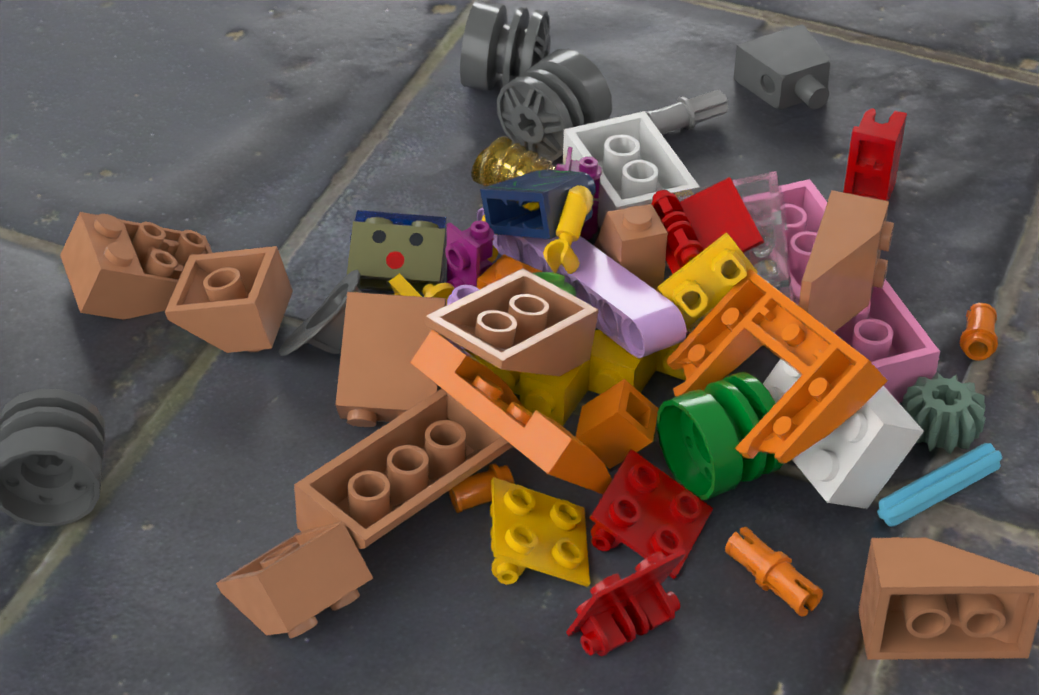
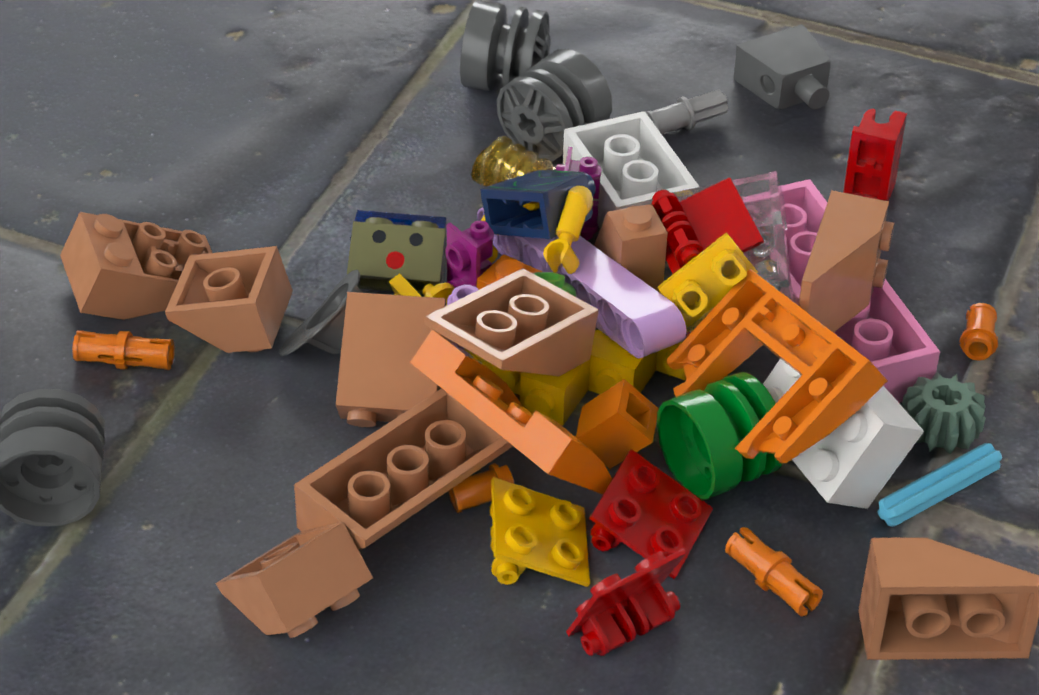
(123, 350): none -> orange pin

